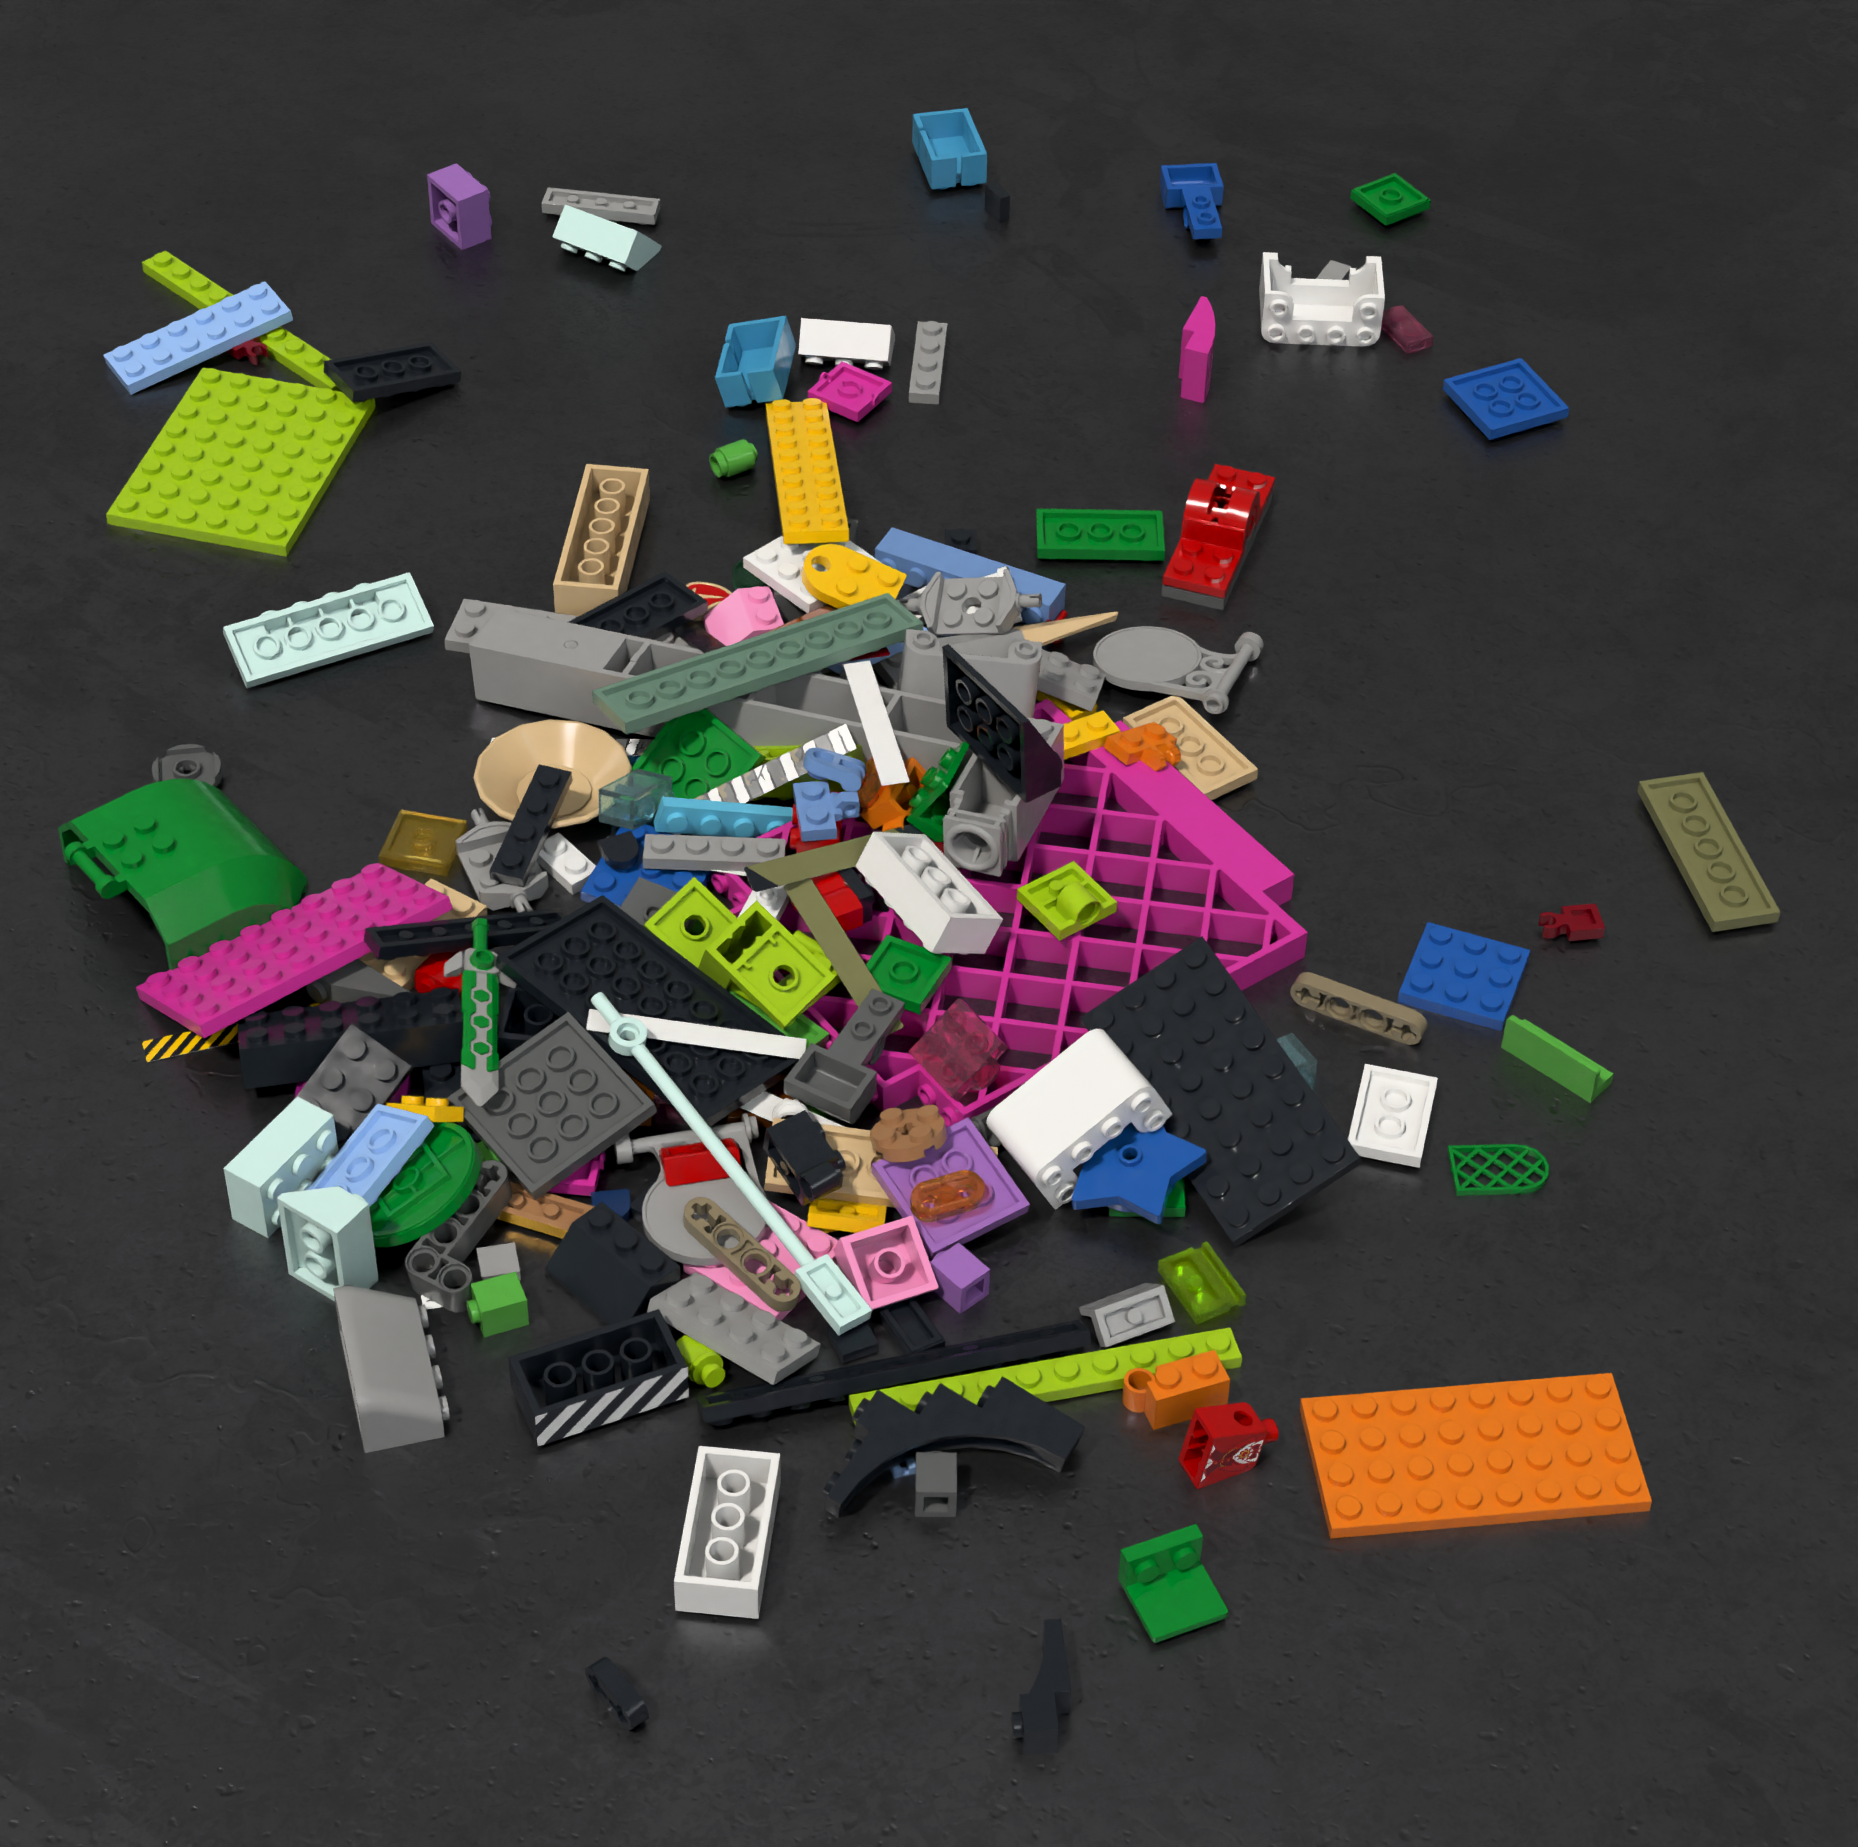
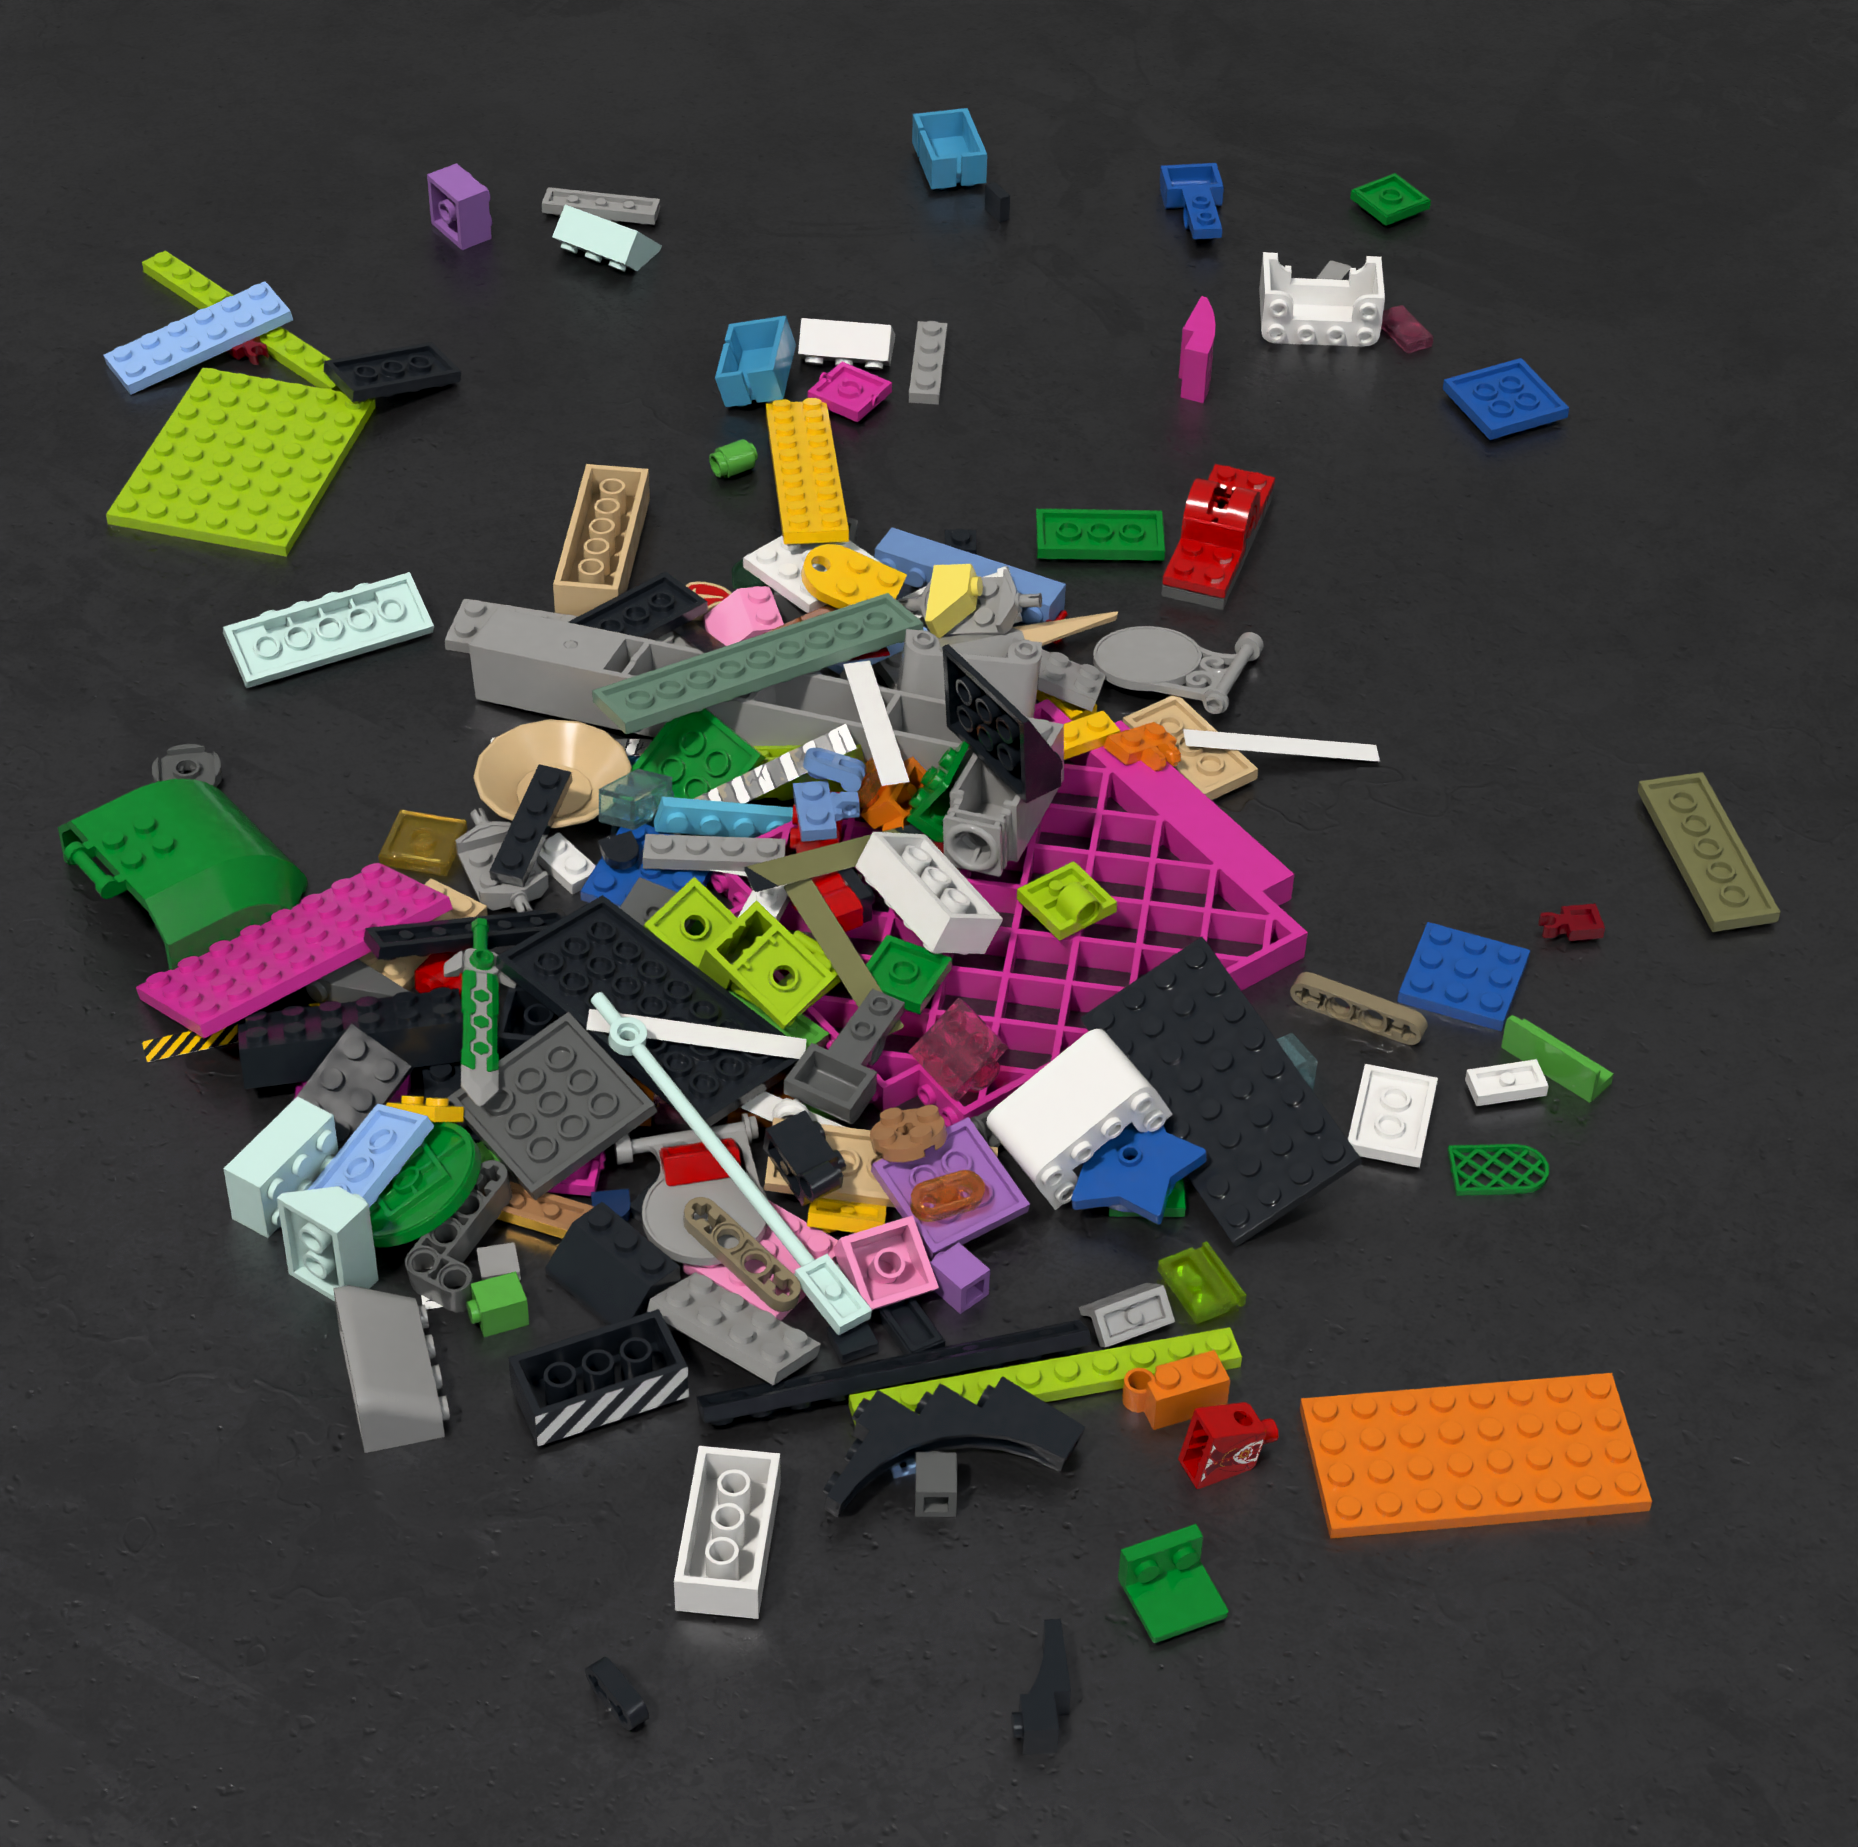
(702, 1362): lime arm -> none
(951, 596): none -> light yellow slope
(1281, 745): none -> white sticker
(1506, 1082): none -> white plate

